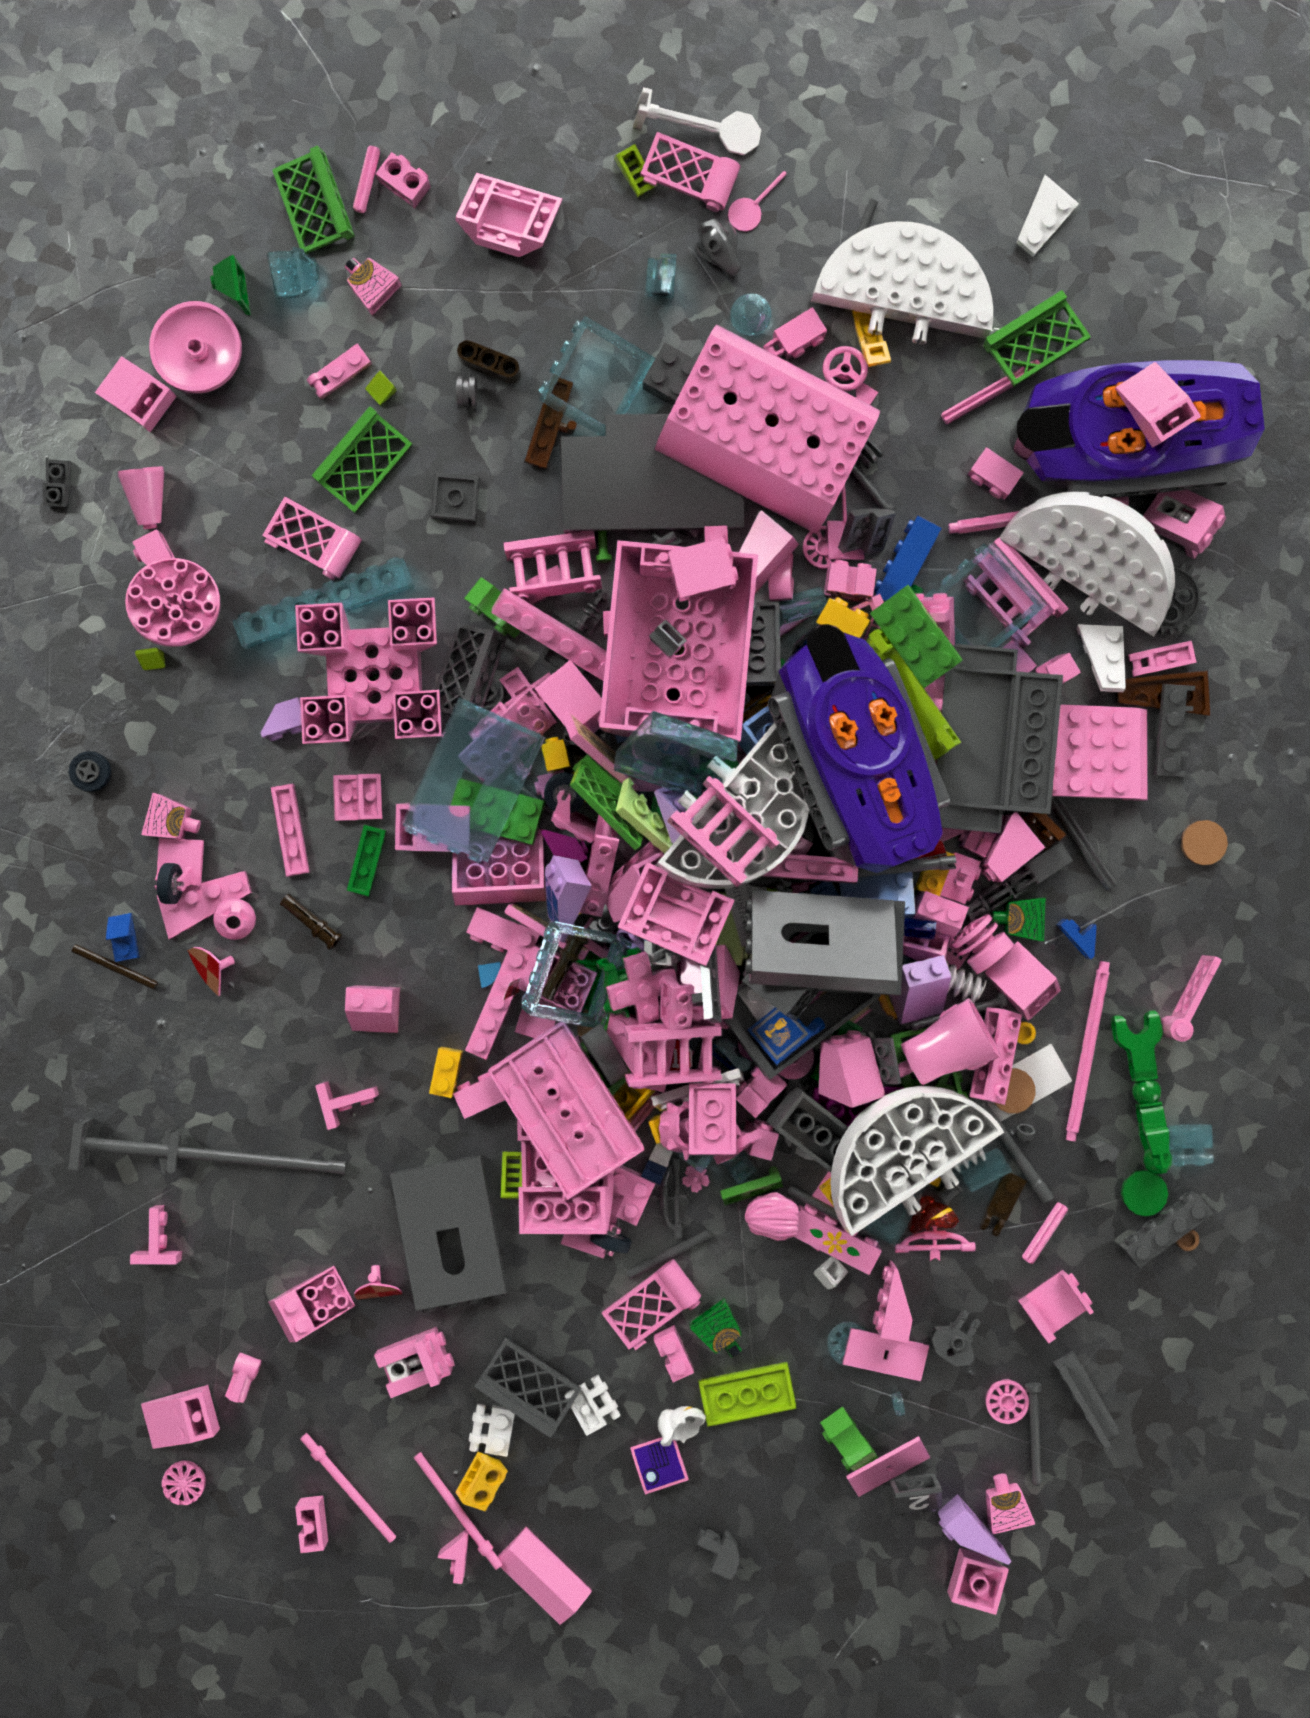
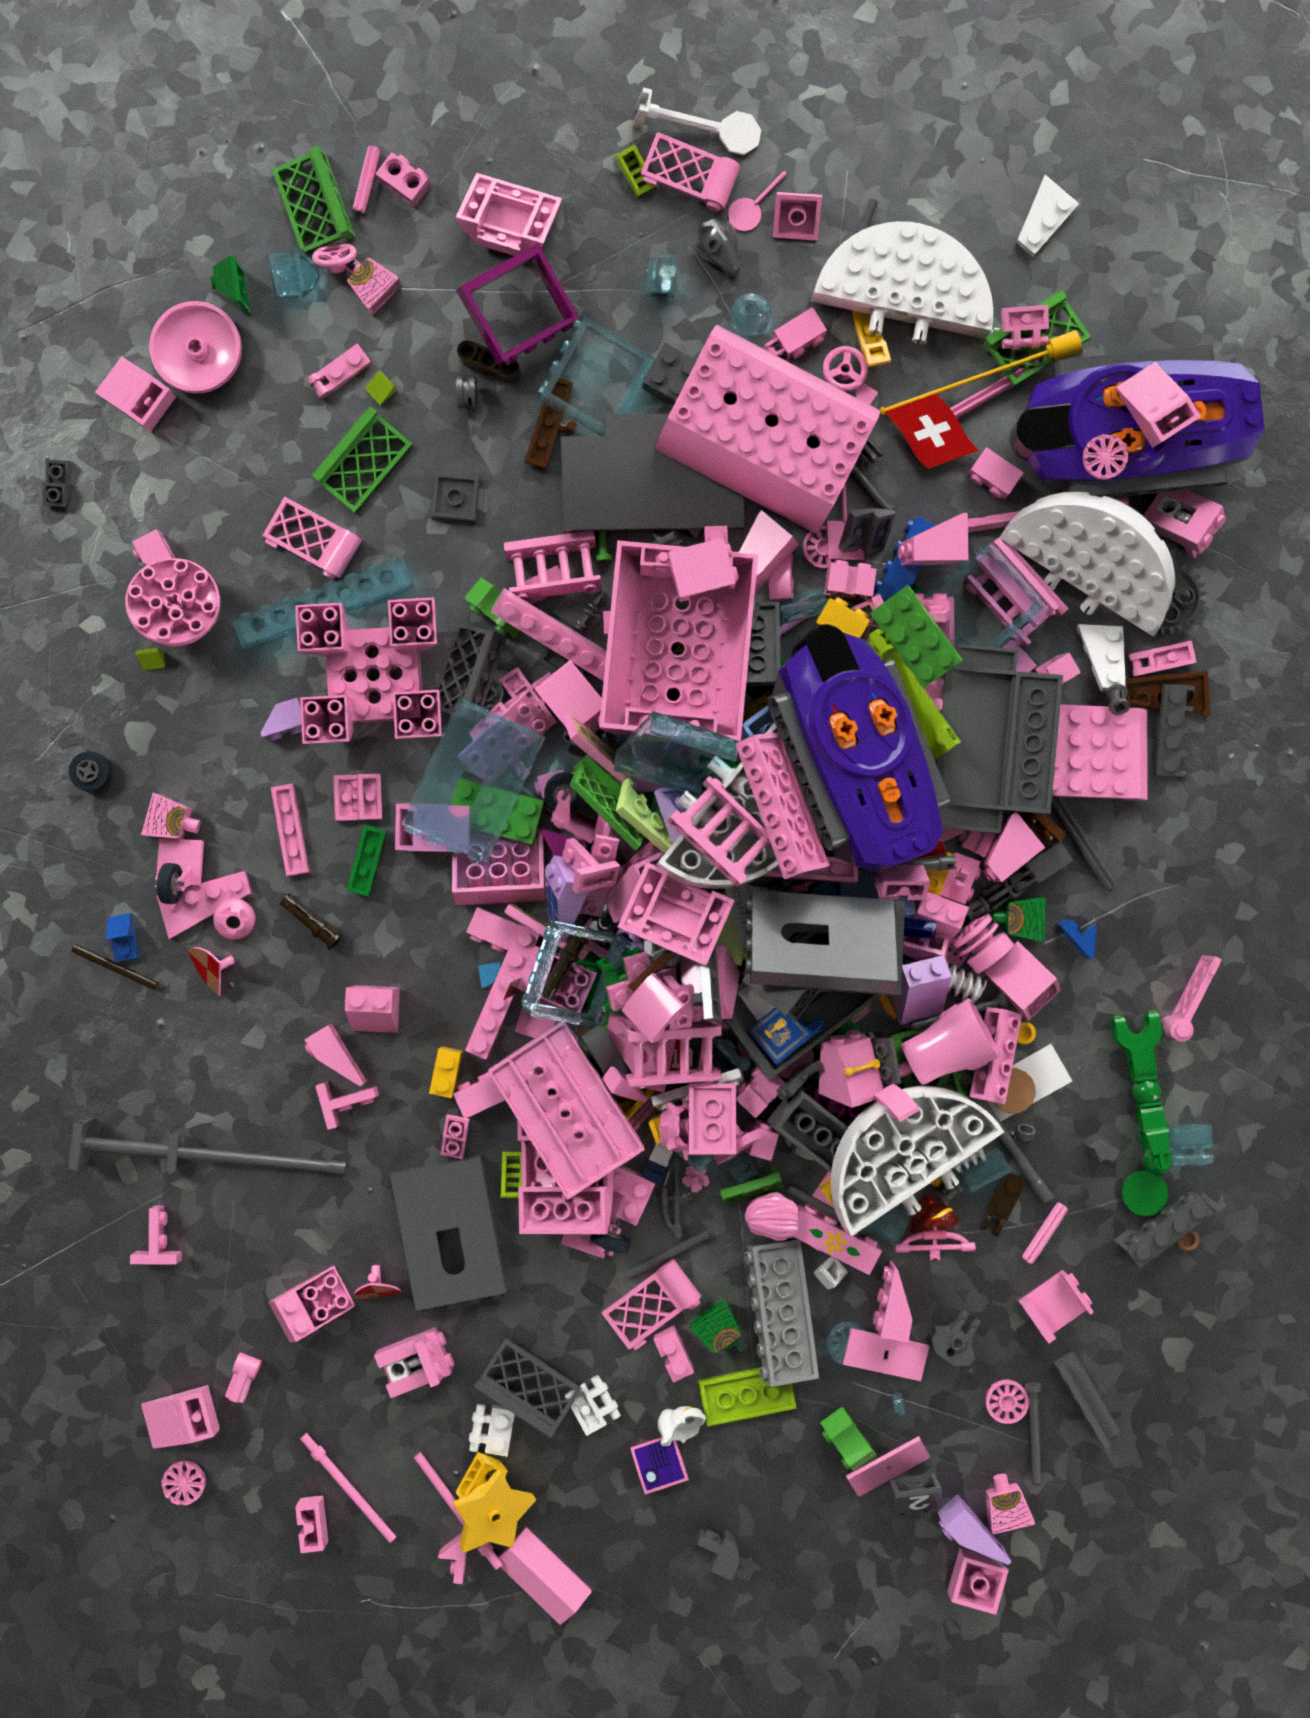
(144, 494): bright pink cone -> none
(331, 1051): none -> bright pink slope
(334, 260): none -> bright pink piece
(454, 1136): none -> bright pink slope
(492, 1513): none -> yellow plate
(553, 286): none -> magenta window
(556, 755): yellow brick -> none
(589, 873): none -> bright pink bracket
(617, 1085): none -> bright pink slope
(653, 968): none -> reddish brown piece
(653, 1008): none -> bright pink slope
(667, 639): dark grey piece -> none
(781, 1312): none -> light grey bracket
(782, 805): none -> bright pink bracket
(797, 216): none -> bright pink slope
(797, 1078): none -> dark grey piece
(874, 1064): none -> yellow hinge
(897, 1102): none -> bright pink slope
(902, 880): none -> bright pink brick
(932, 426): none -> flag
(938, 545): none -> bright pink slope
(1023, 319): none -> bright pink plate
(1087, 1051): bright pink piece -> none
(1105, 457): none -> bright pink wheel
(1118, 699): none -> dark grey bush
(1204, 842): medium nougat tile -> none

